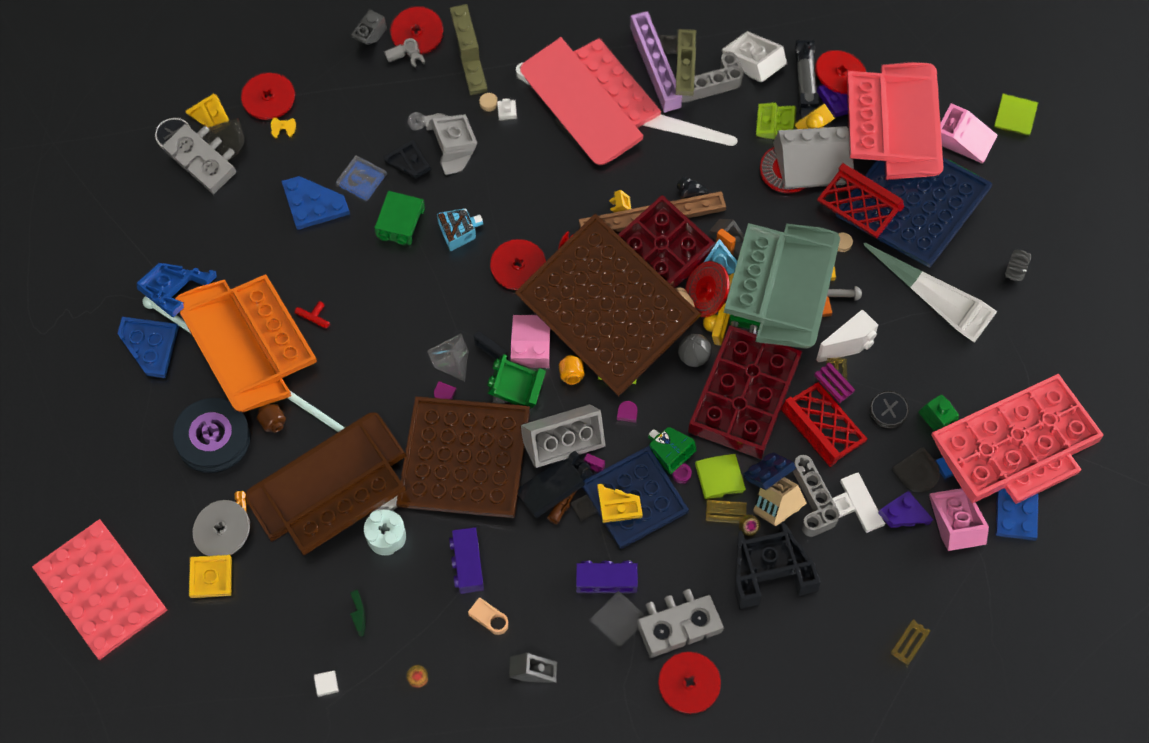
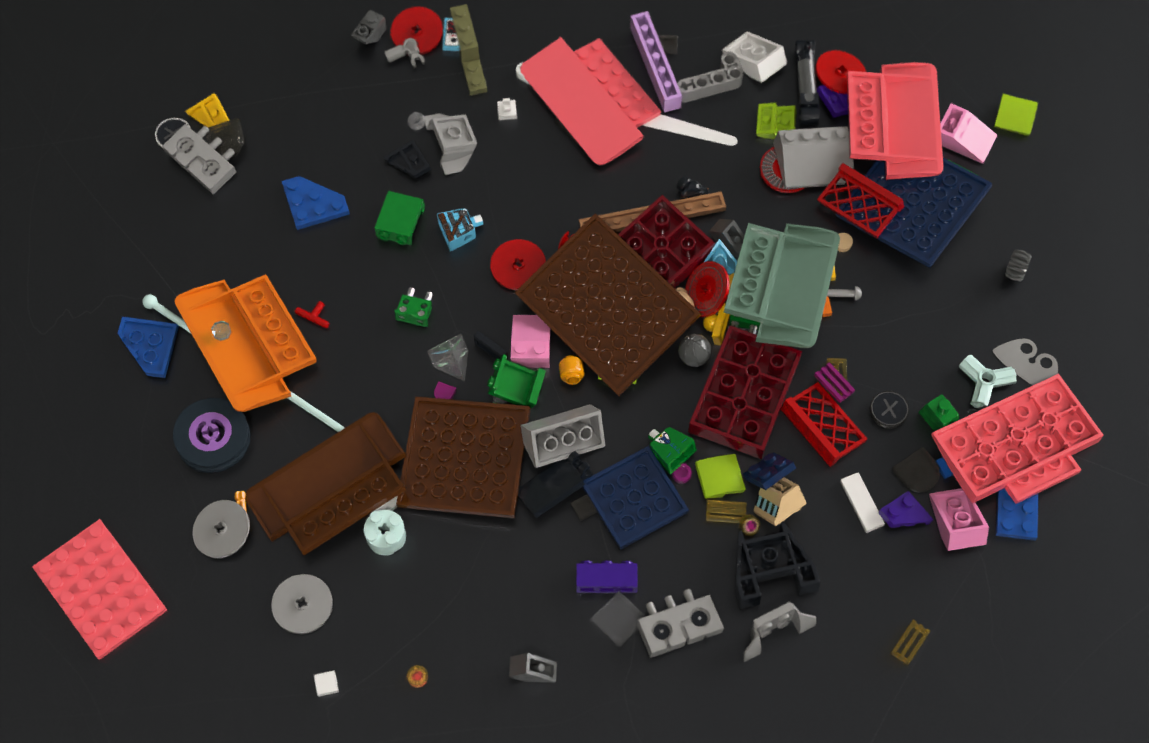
(166, 280): blue wing -> none
(210, 576): yellow plate -> none
(221, 330): none -> clear light blue tile
(271, 418): reddish brown head -> none
(272, 107): red piece -> none
(289, 125): yellow piece -> none
(308, 617): none -> light grey piece
(358, 616): dark green slope -> none
(361, 178): clear tile -> none
(414, 309): none -> green piece
(450, 40): none -> tile
(466, 560): dark purple brick -> none
(485, 613): light nougat piece -> none
(488, 102): tan tile -> none
(559, 509): reddish brown pin -> none
(595, 463): magenta tile -> none
(618, 505): yellow wing -> none
(621, 200): yellow tile -> none
(627, 411): magenta tile -> none
(685, 62): olive bracket -> none
(691, 698): red piece -> none
(727, 239): orange plate -> none
(776, 618): none -> light grey piece
(813, 492): light grey beam -> none
(815, 119): yellow tile -> none
(844, 504): white tile -> none
(850, 338): white slope -> none
(960, 309): white plate -> none
(983, 389): none -> light aqua piece
(1012, 356): none -> light grey piece

